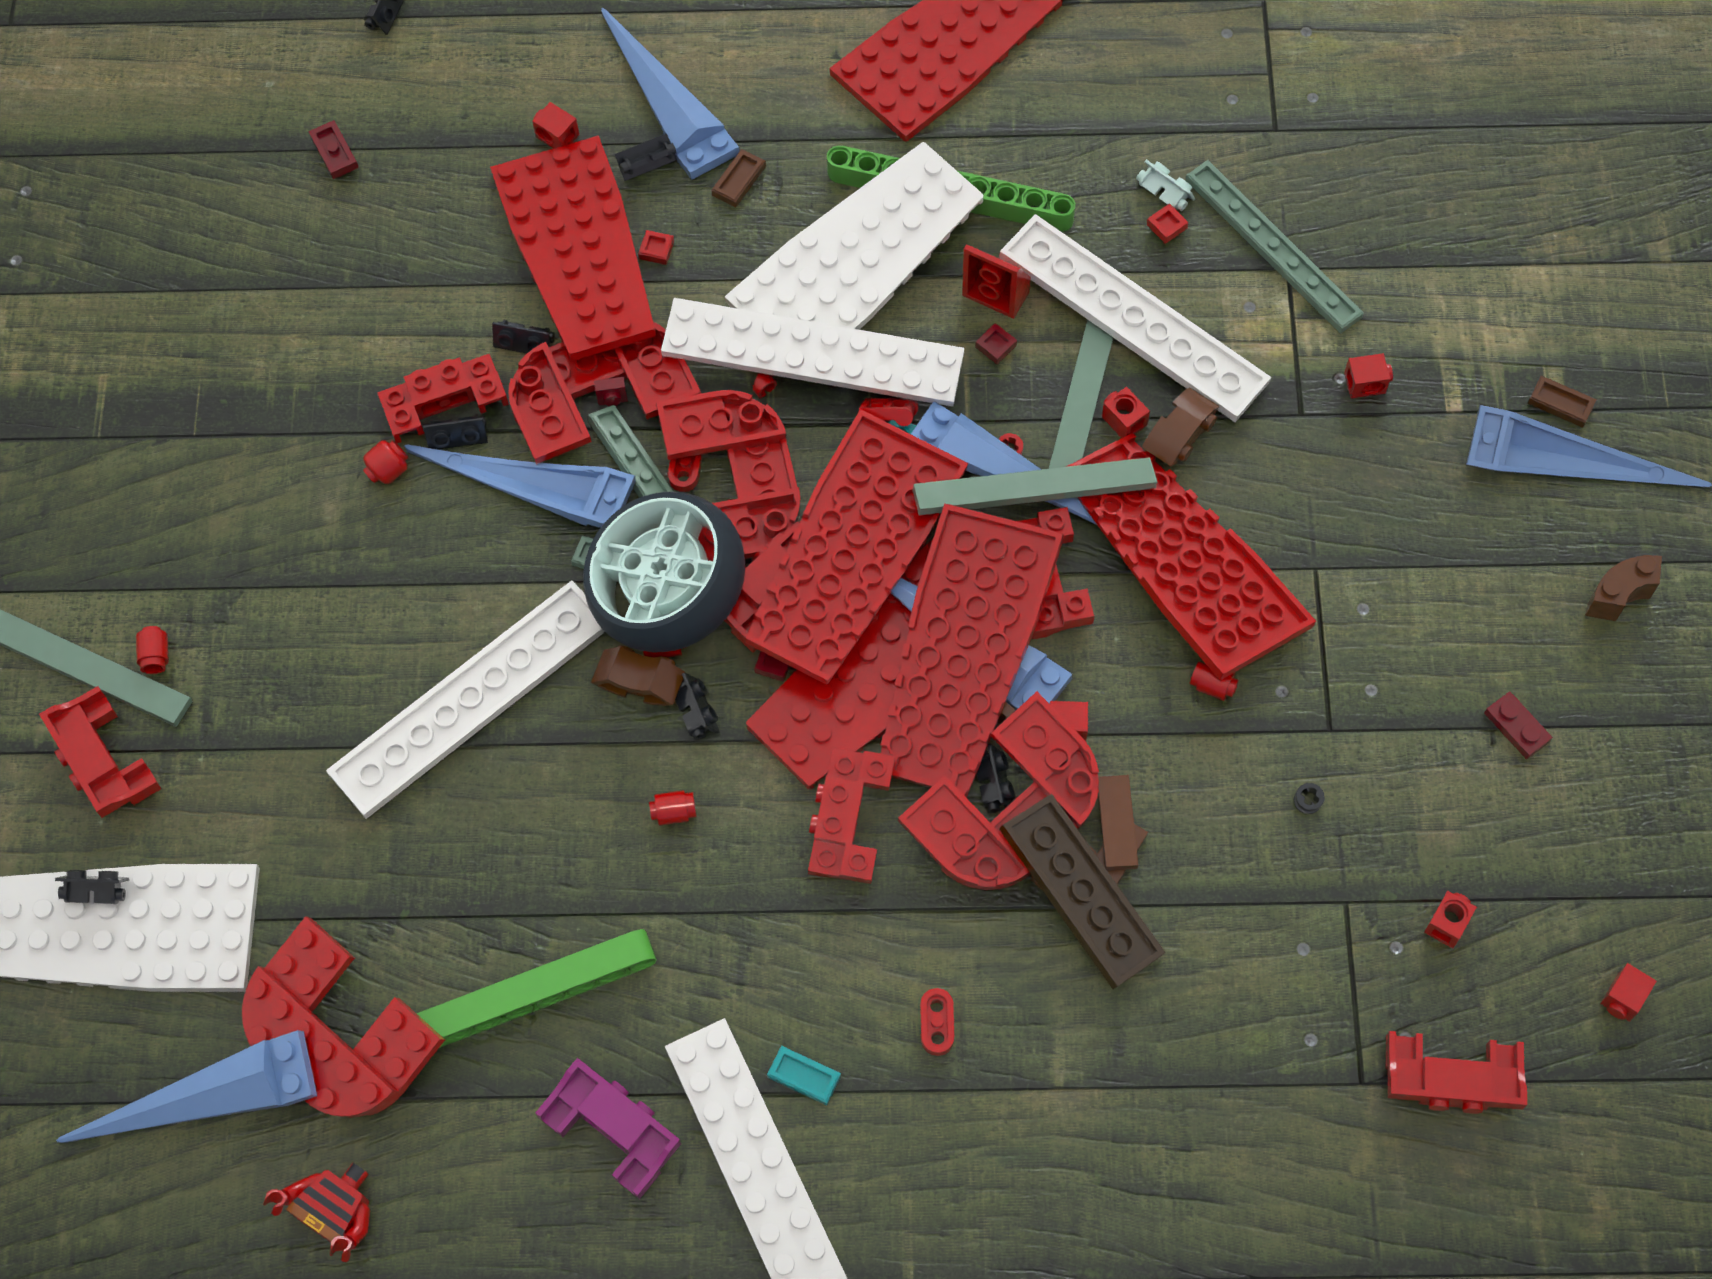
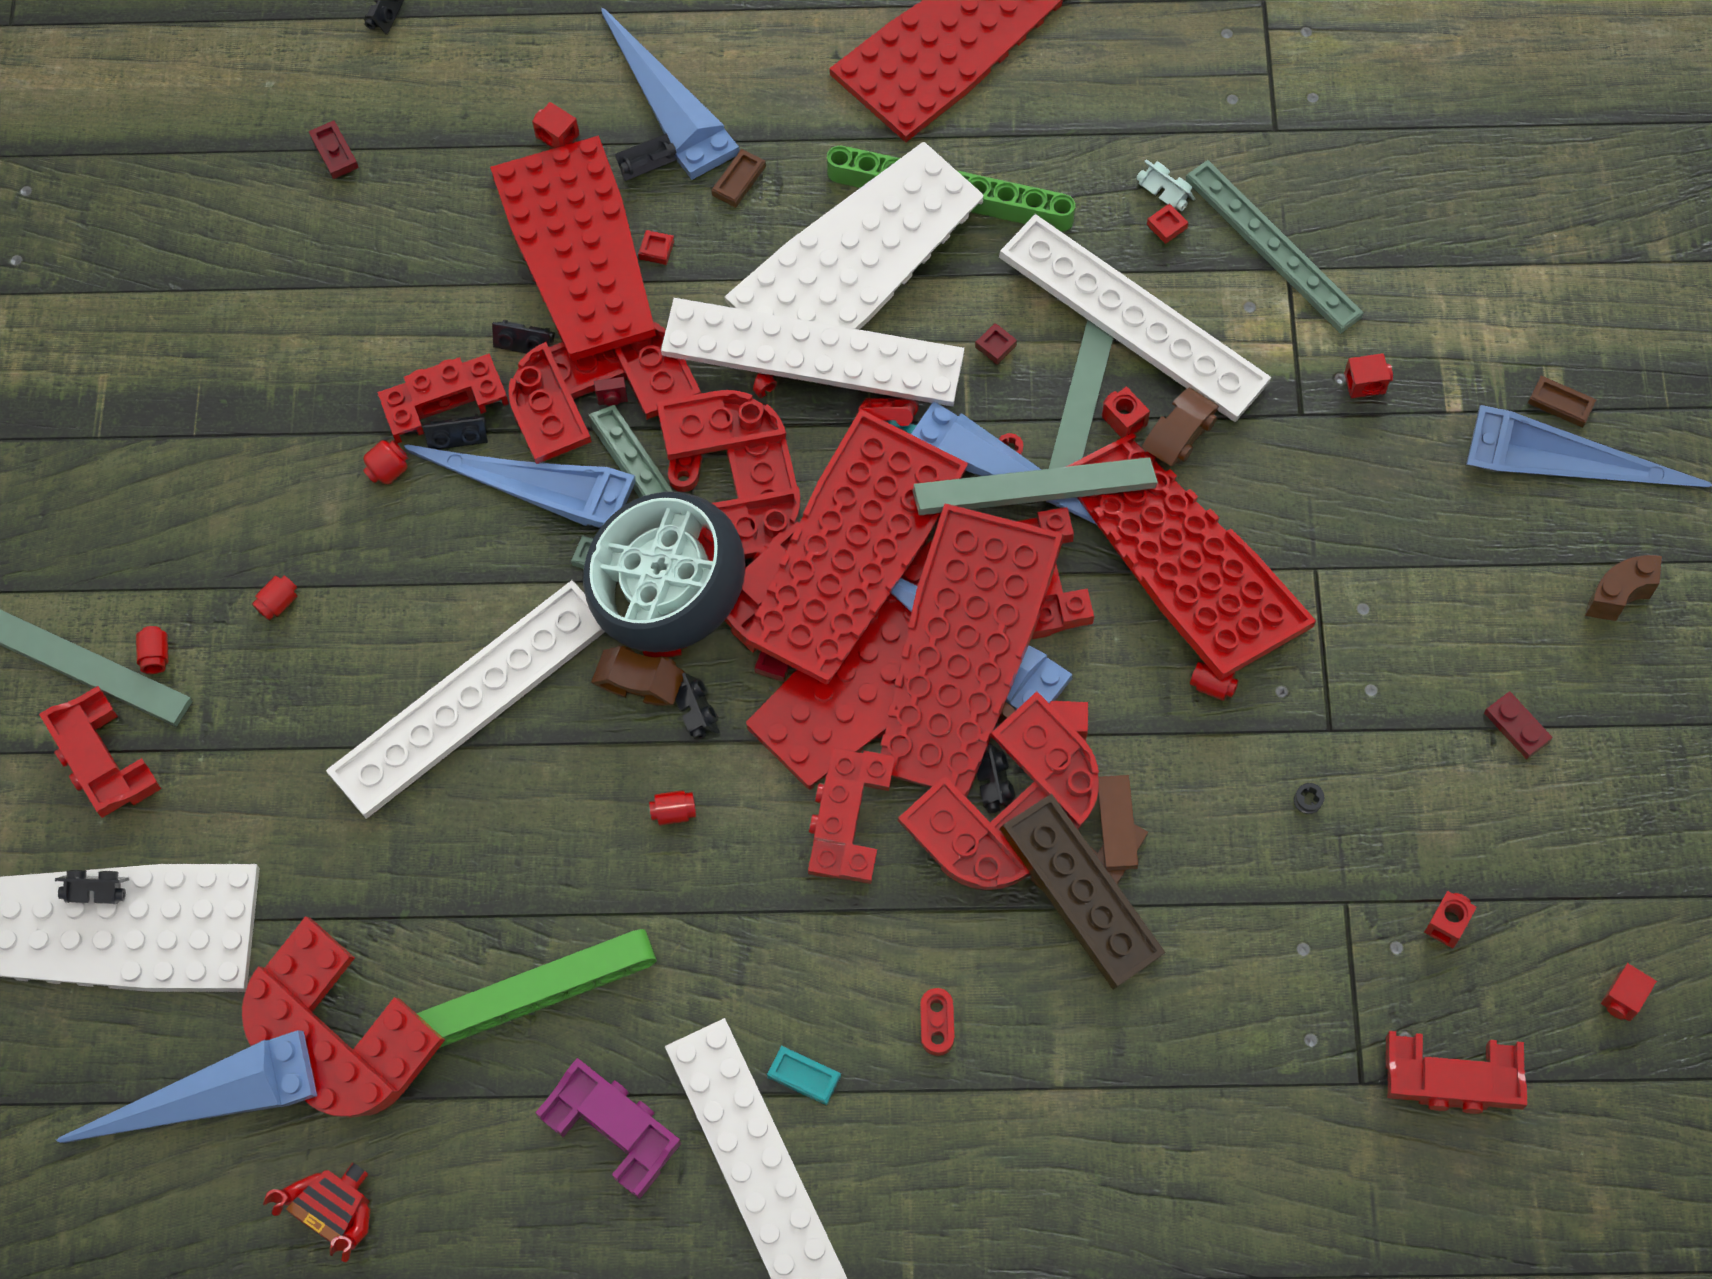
(275, 597): none -> red brick
(994, 282): red slope -> none

